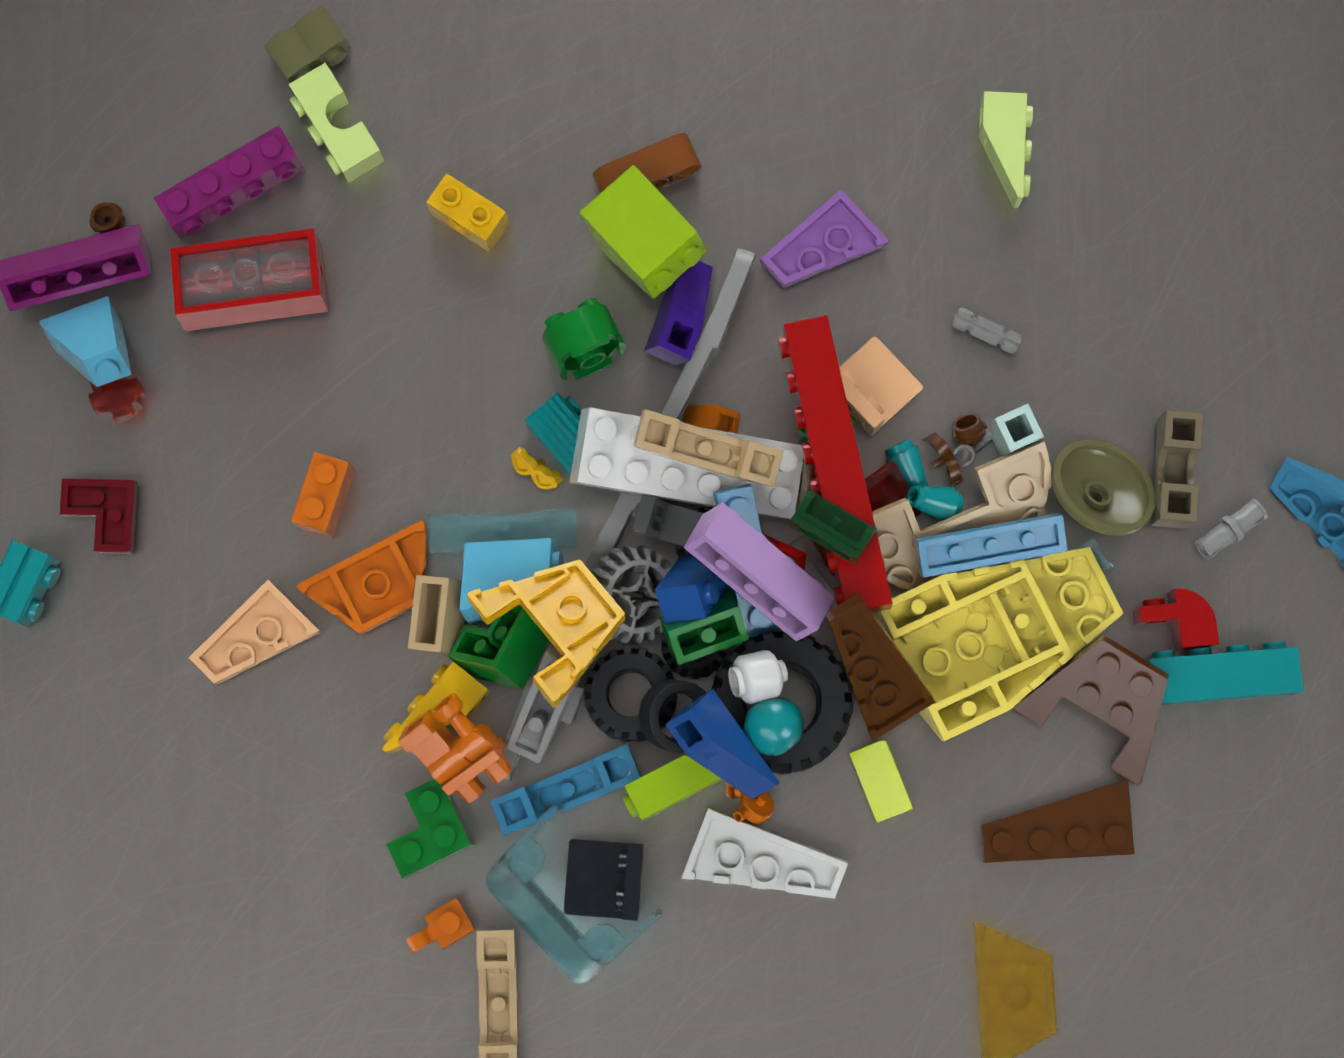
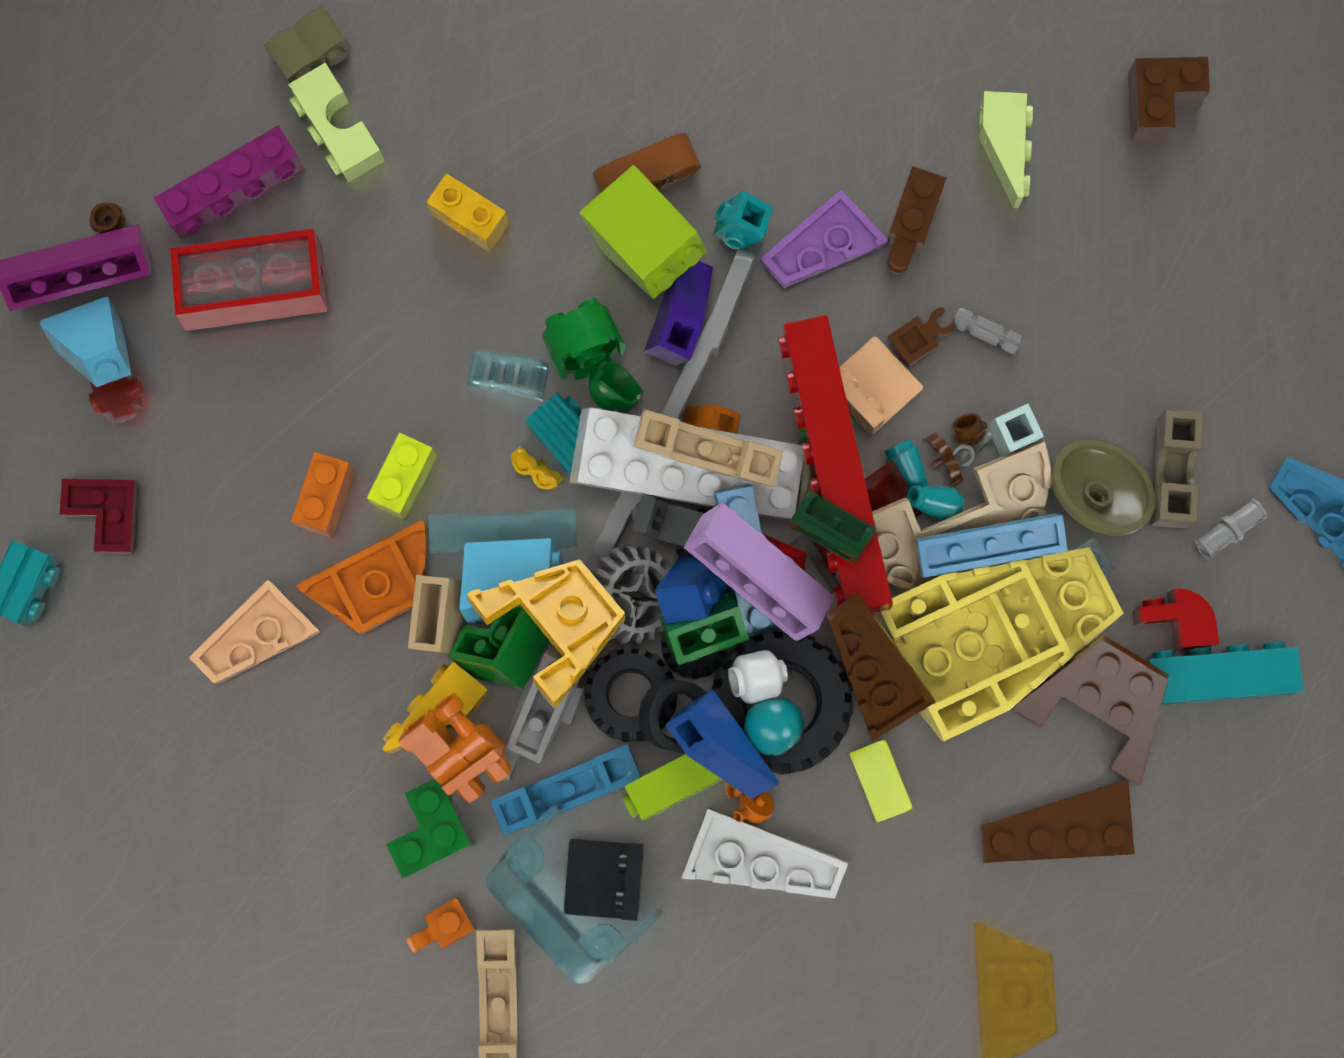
(402, 476): none -> neon yellow brick
(537, 379): none -> clear light blue slope
(614, 388): none -> green hair
(742, 220): none -> teal brick
(913, 217): none -> reddish brown brick
(917, 339): none -> reddish brown plate
(1158, 87): none -> reddish brown brick

